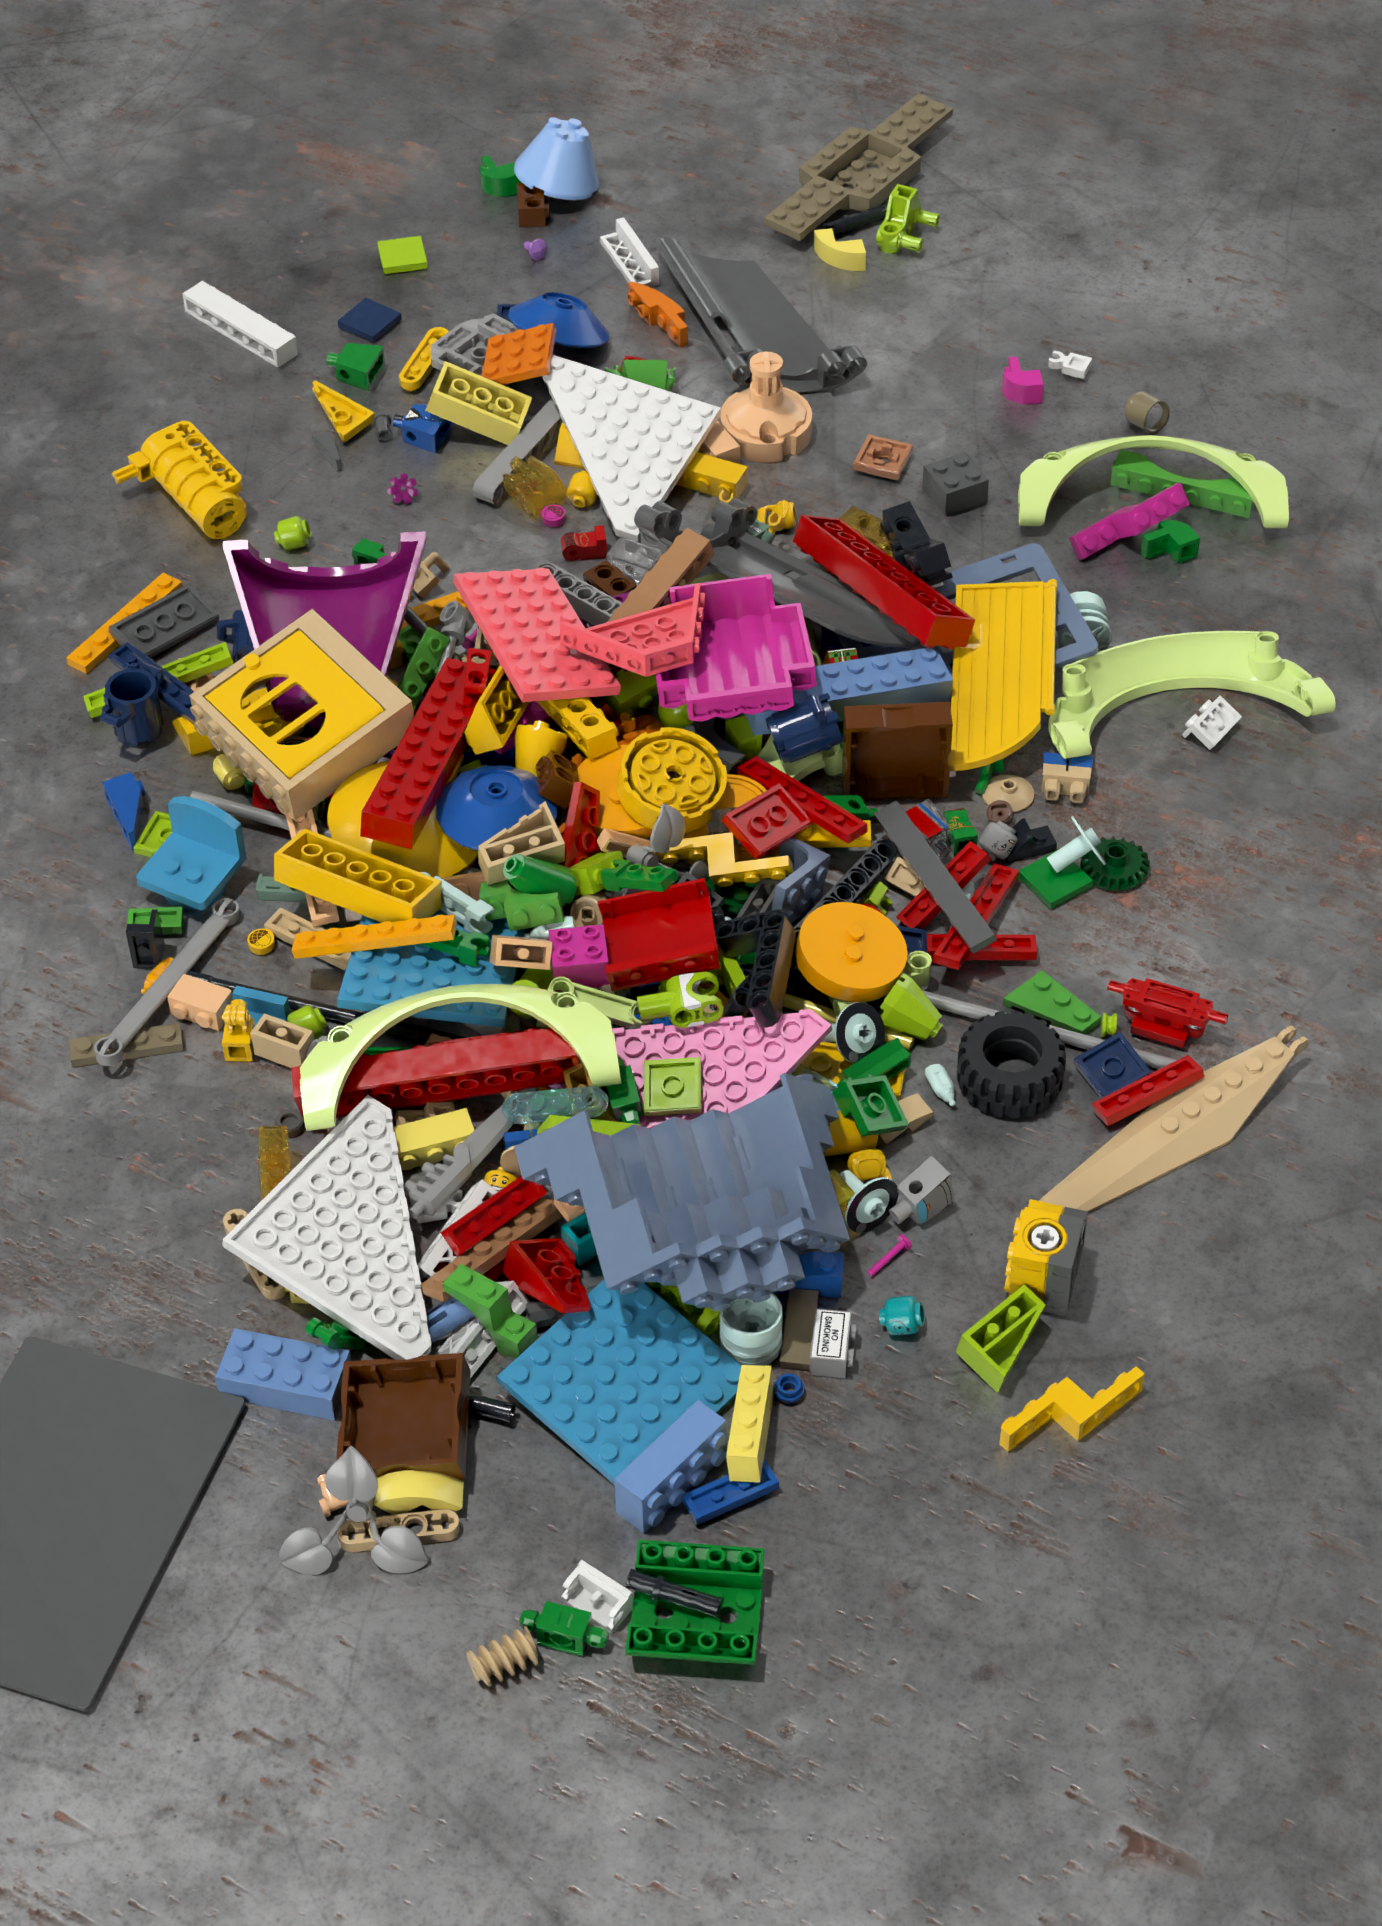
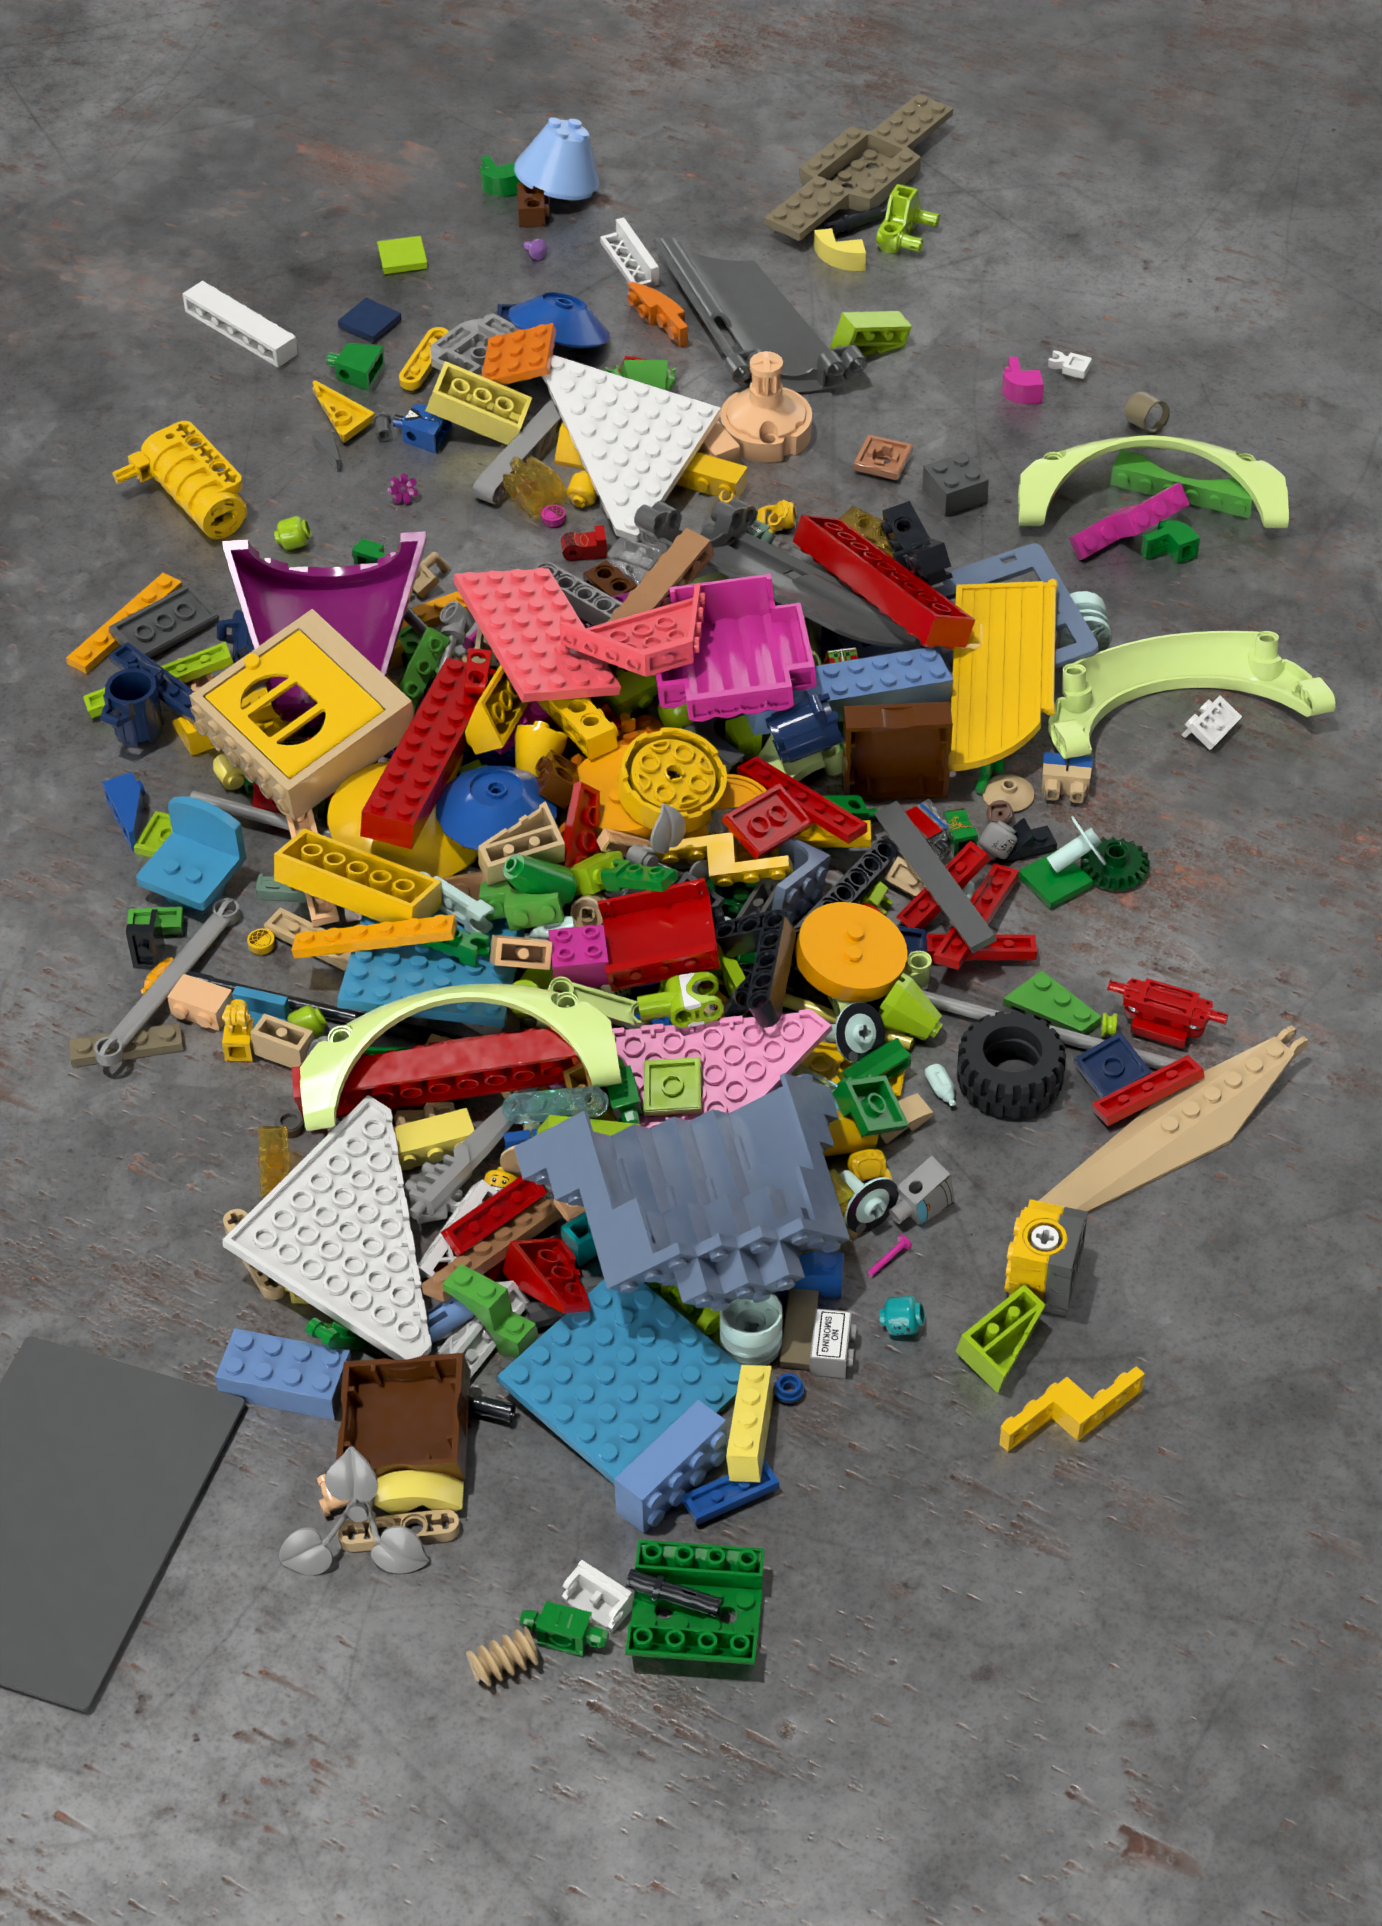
(872, 331): none -> lime wedge

